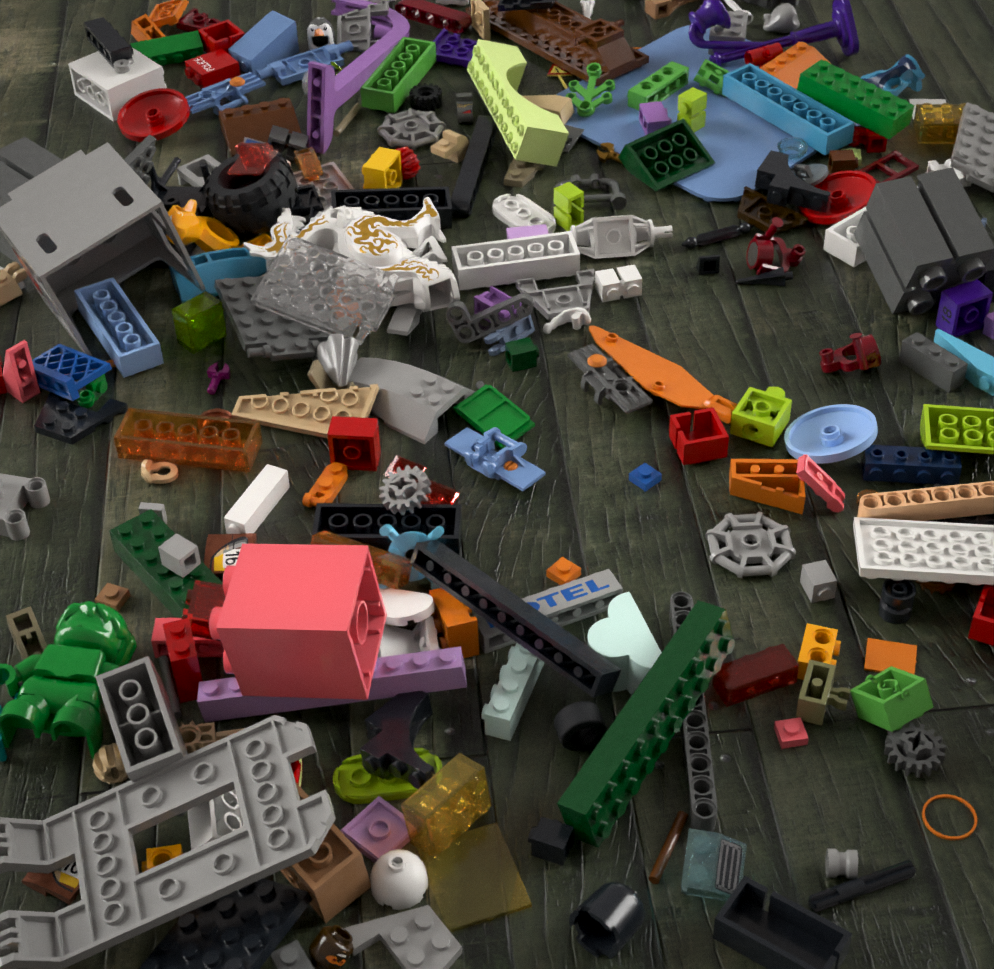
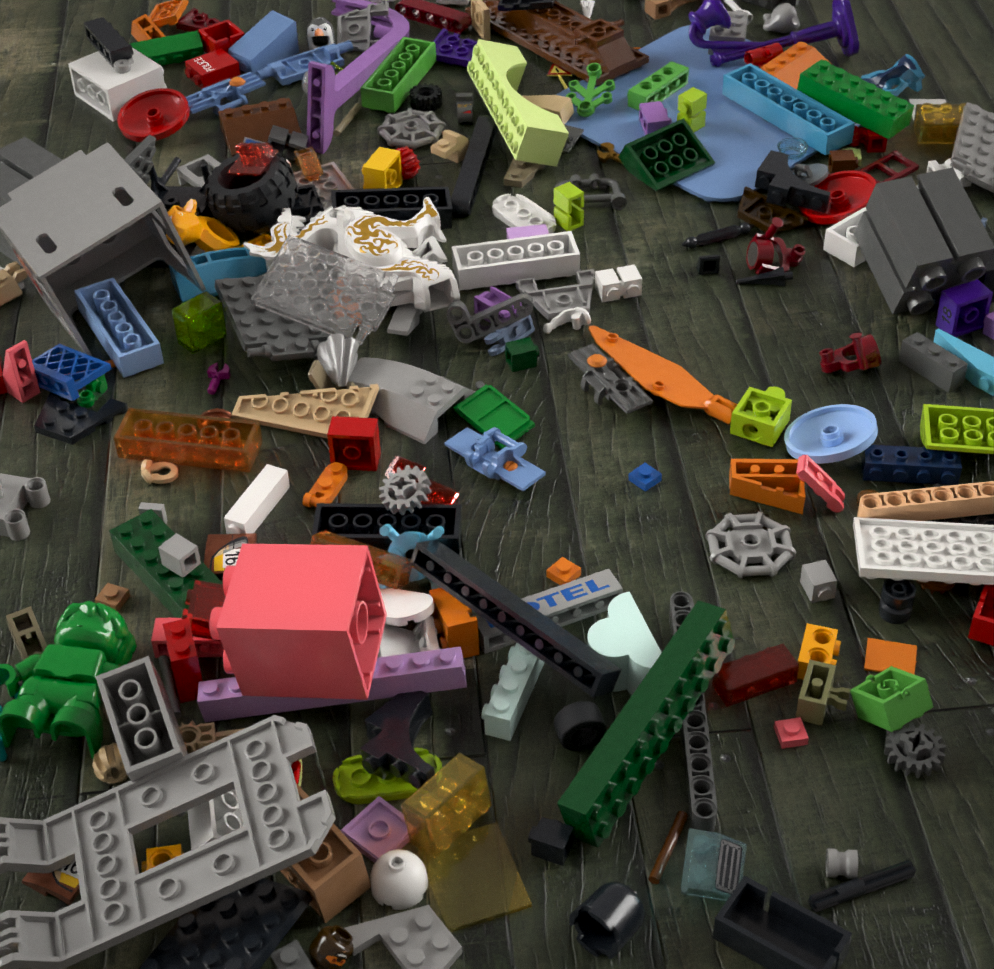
(617, 236): white plate -> none
(705, 442): red piece -> none
(712, 72): bright green plate -> none
(945, 836): orange piece -> none

